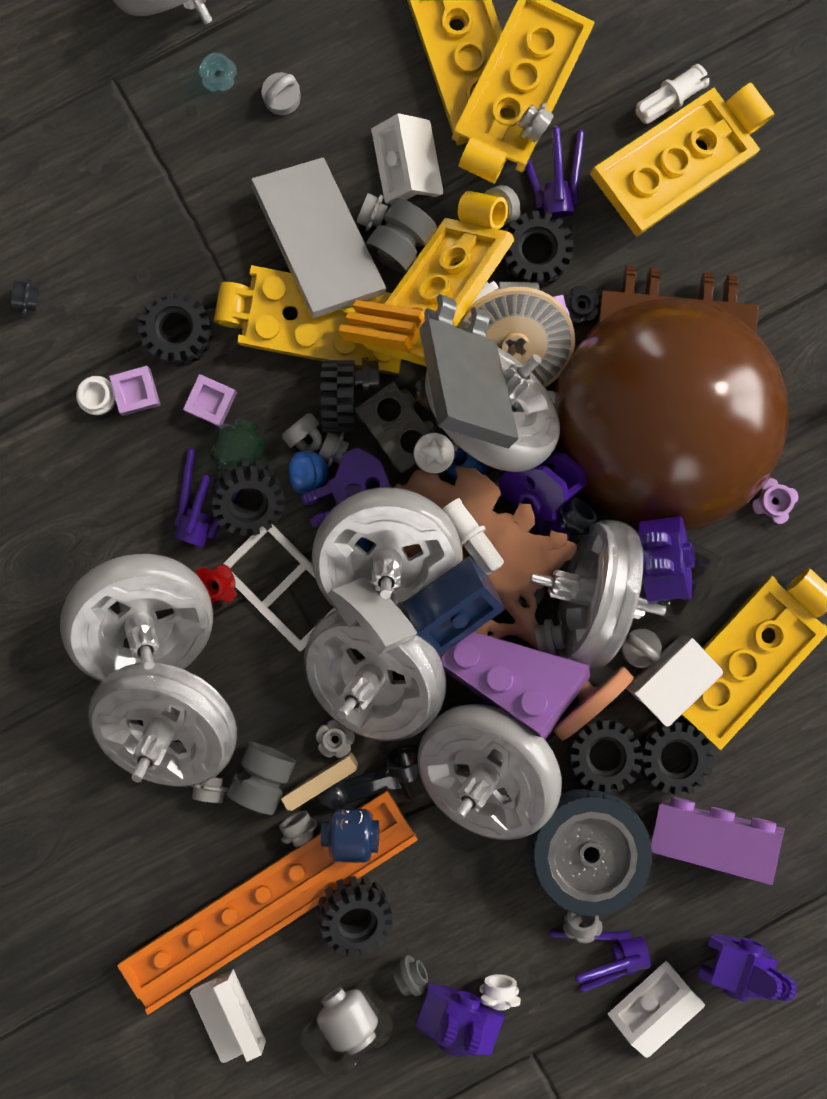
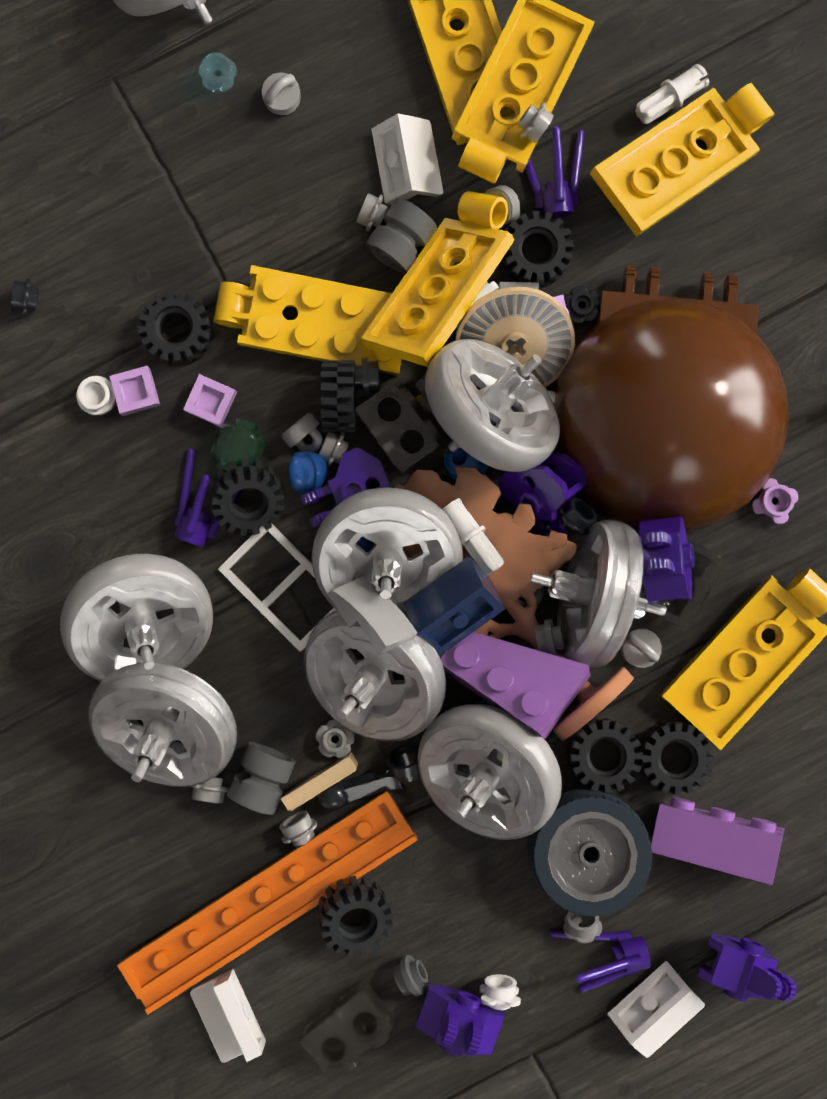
(225, 580): red plate -> none
(318, 237): light grey tile -> none
(347, 1020): light grey head -> none
(350, 835): dark blue head -> none
(385, 319): light orange tile -> none
(433, 453): white tile -> none
(466, 375): dark grey tile -> none
(675, 679): white panel -> none

